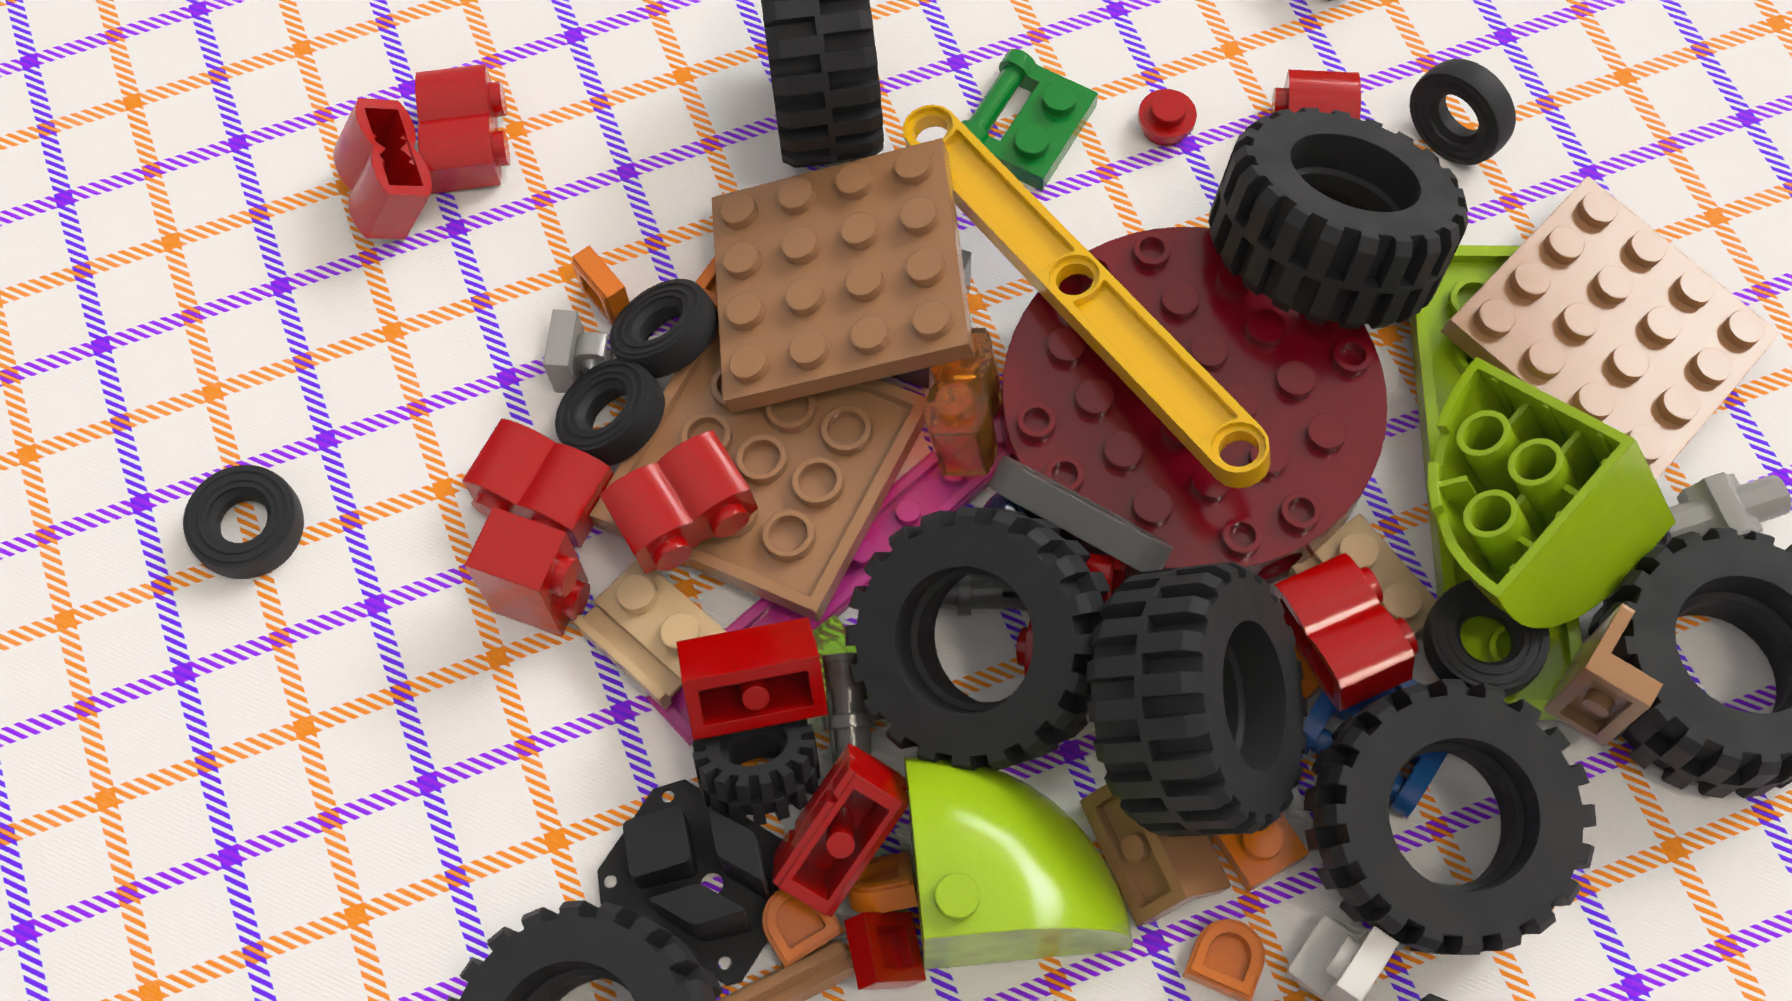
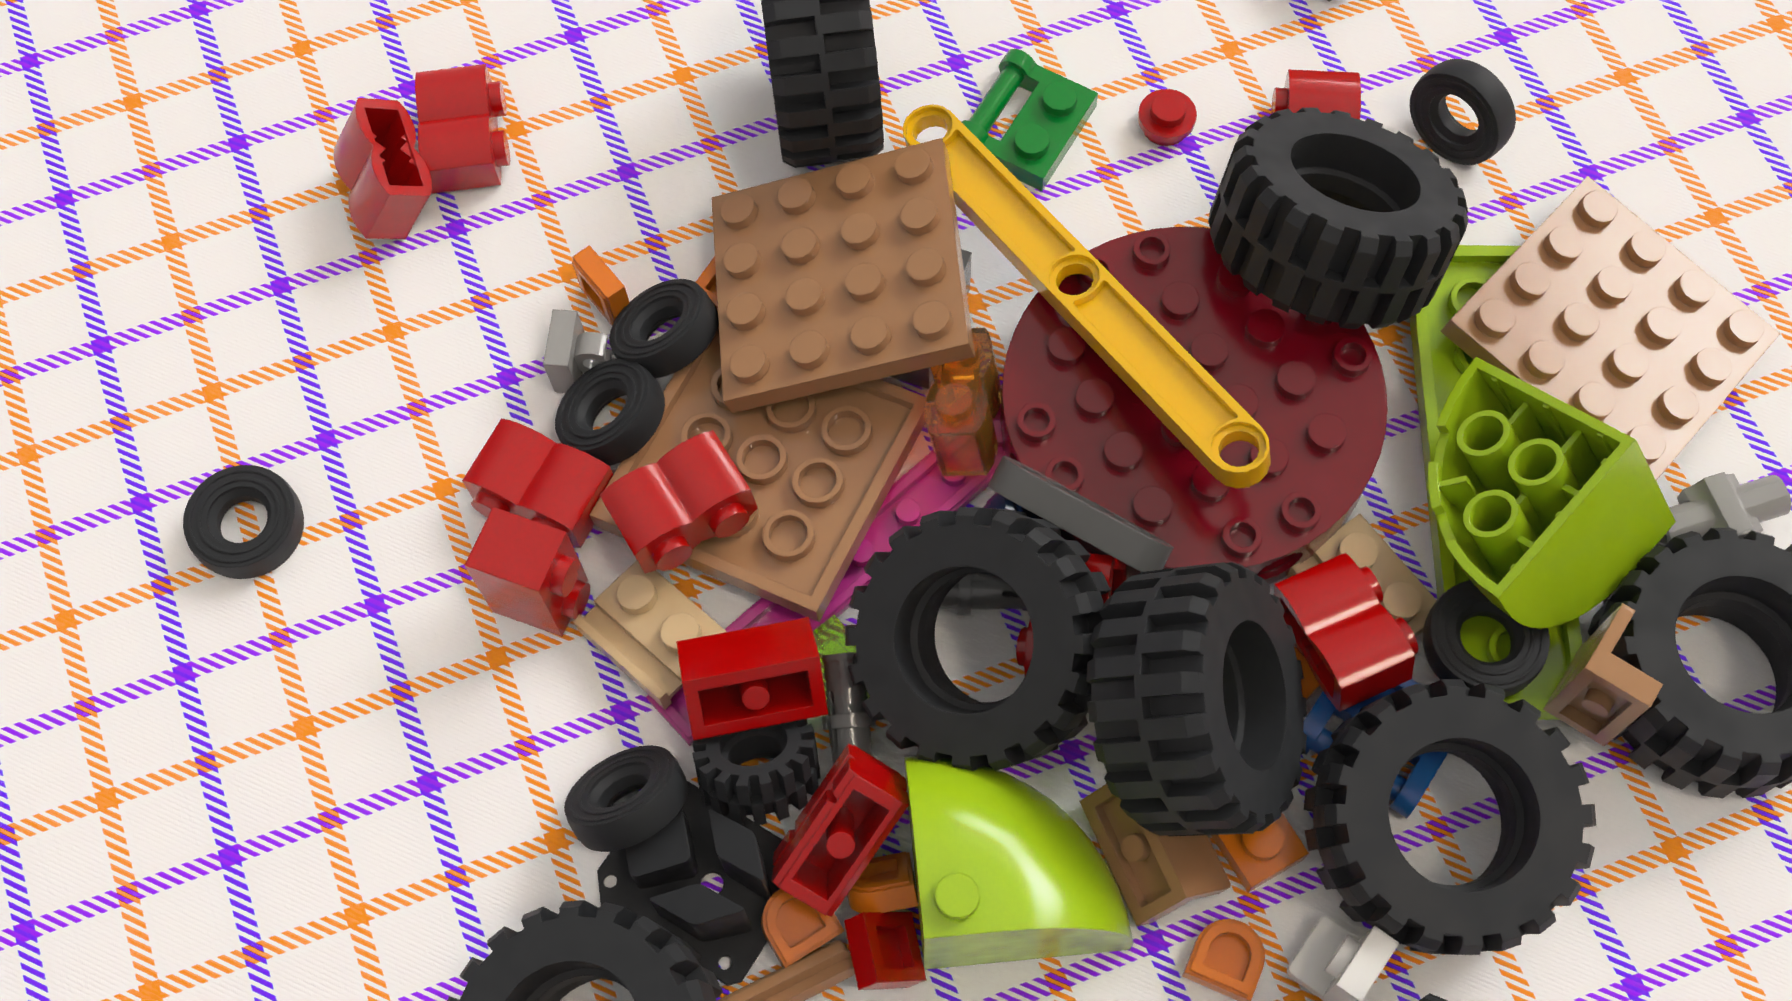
(638, 818): none -> black tyre

